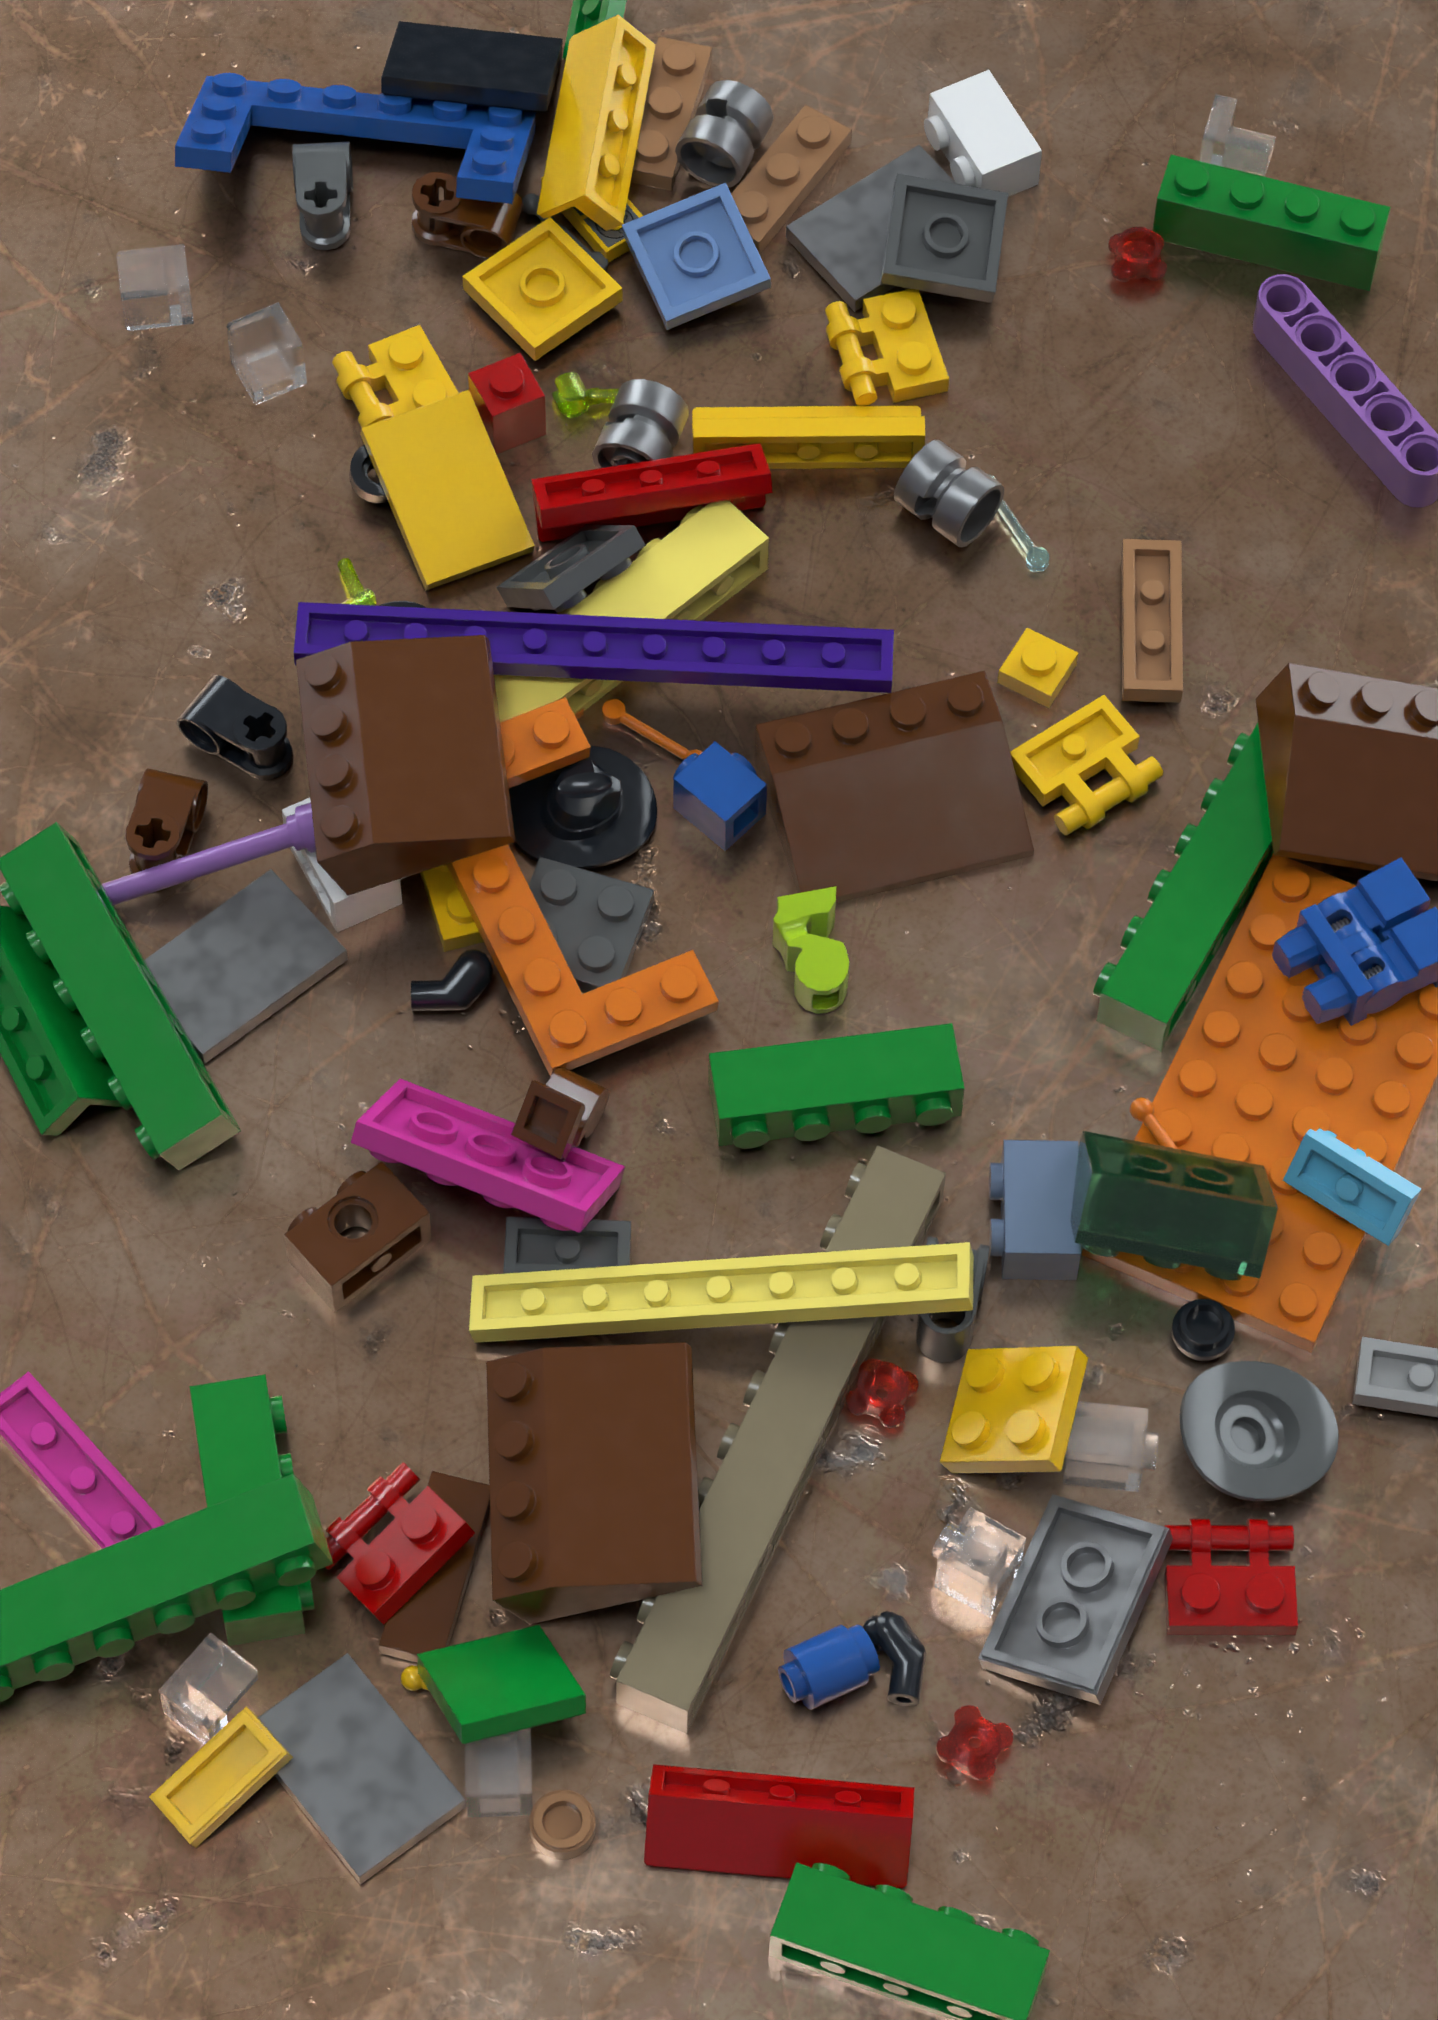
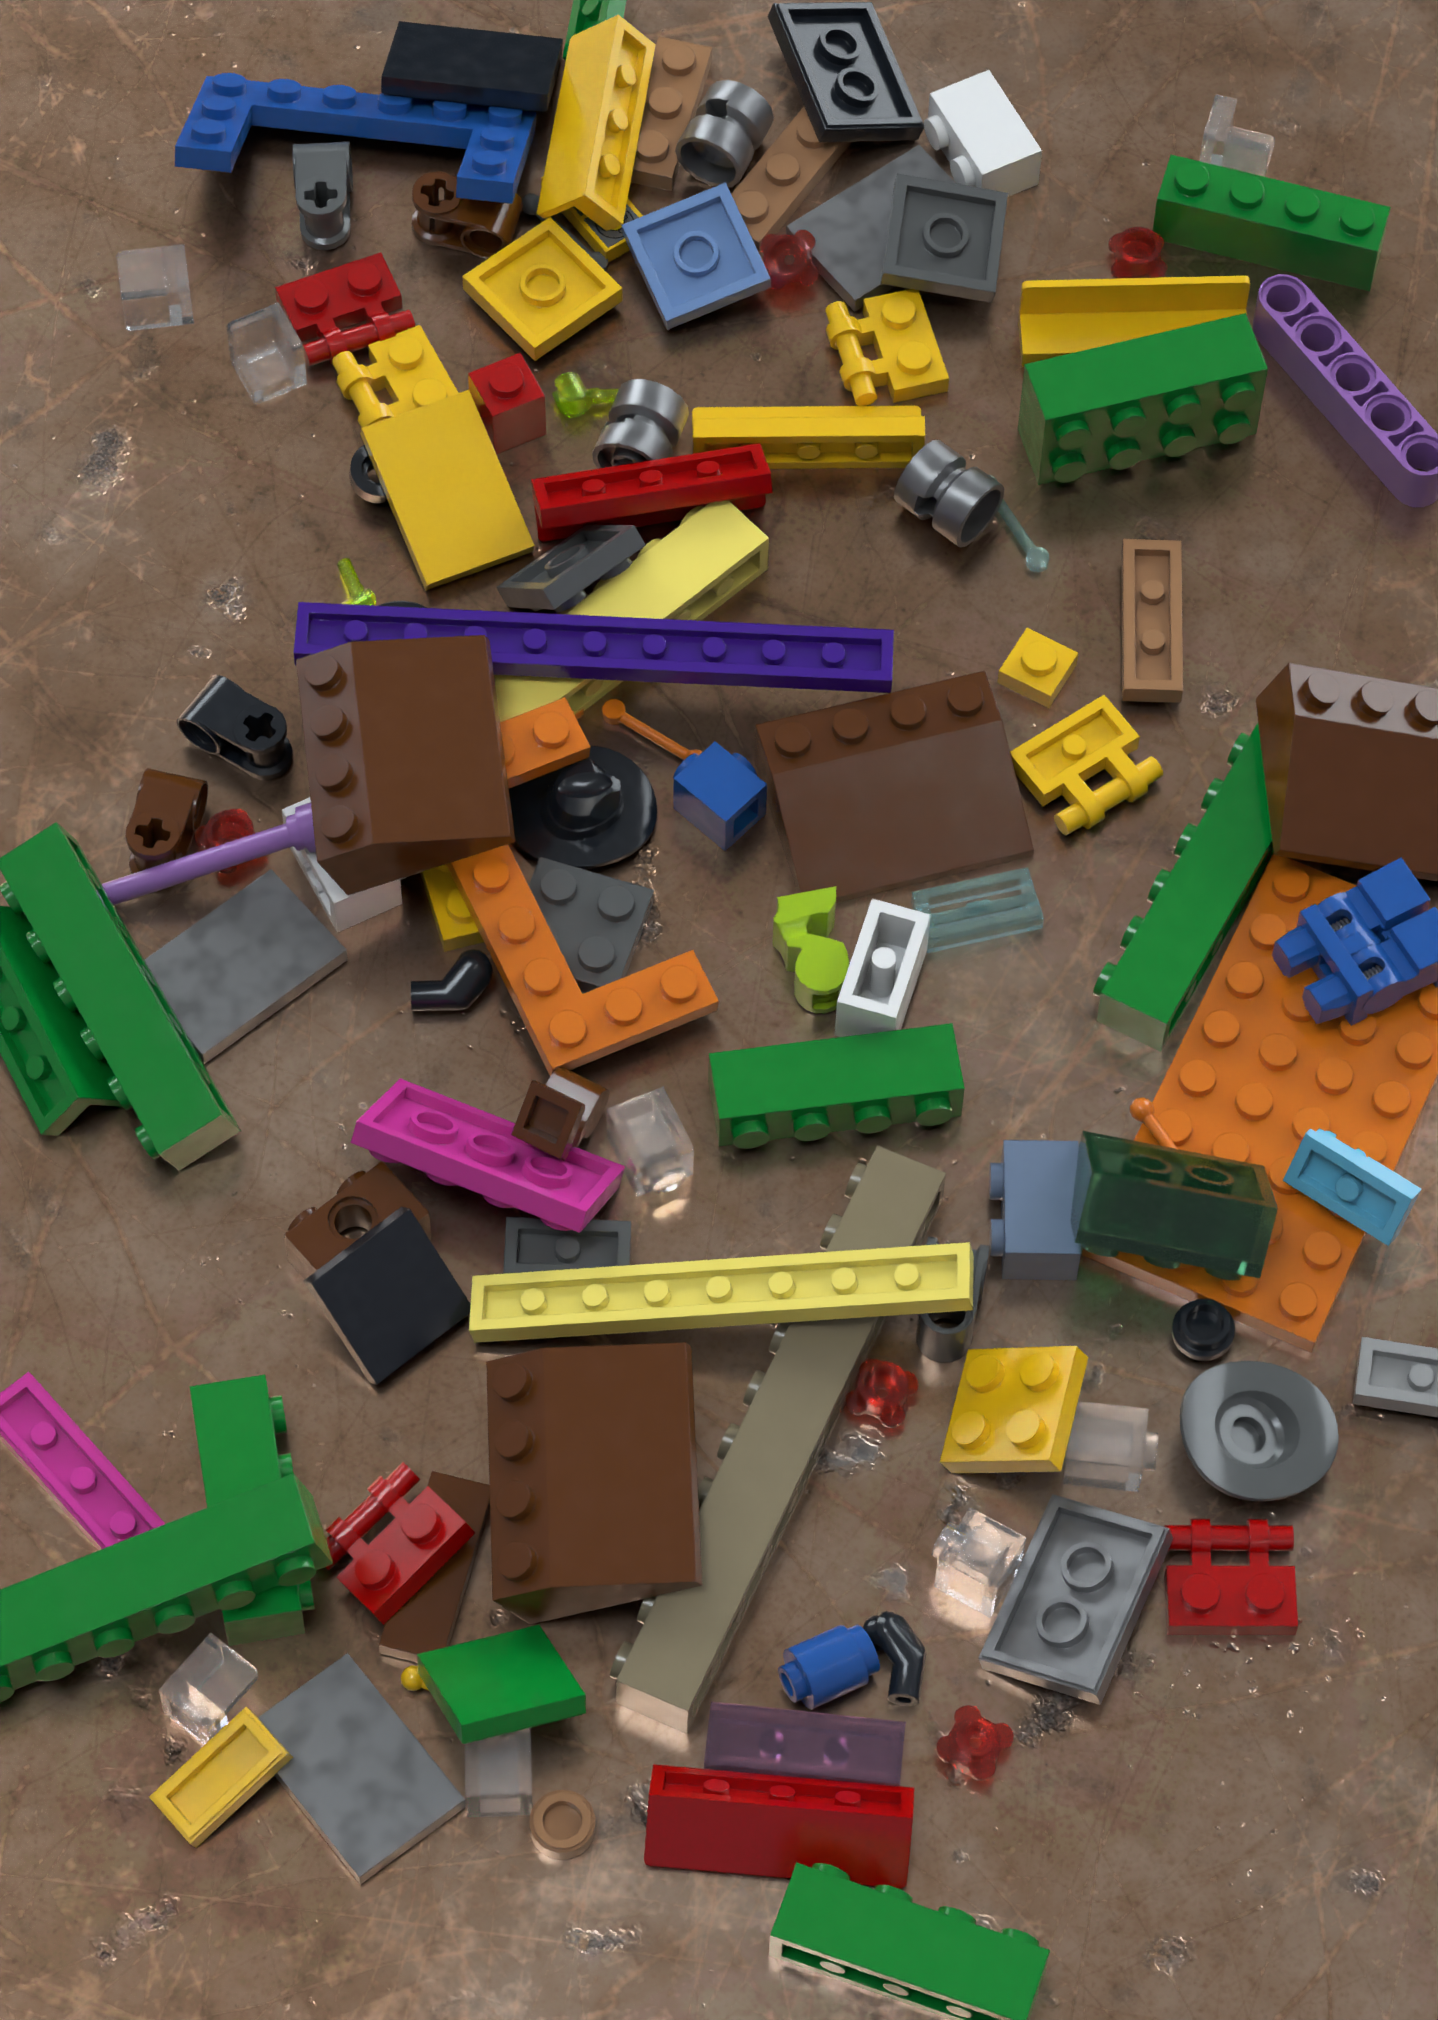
(222, 826): none -> clear red plate
(341, 298): none -> red plate
(388, 1295): none -> black tile
(650, 1142): none -> clear brick
(778, 247): none -> clear red plate
(804, 1744): none -> clear purple tile
(845, 71): none -> black tile
(882, 970): none -> white brick
(982, 918): none -> clear light blue tile
(1093, 313): none -> yellow panel
(1141, 399): none -> green brick

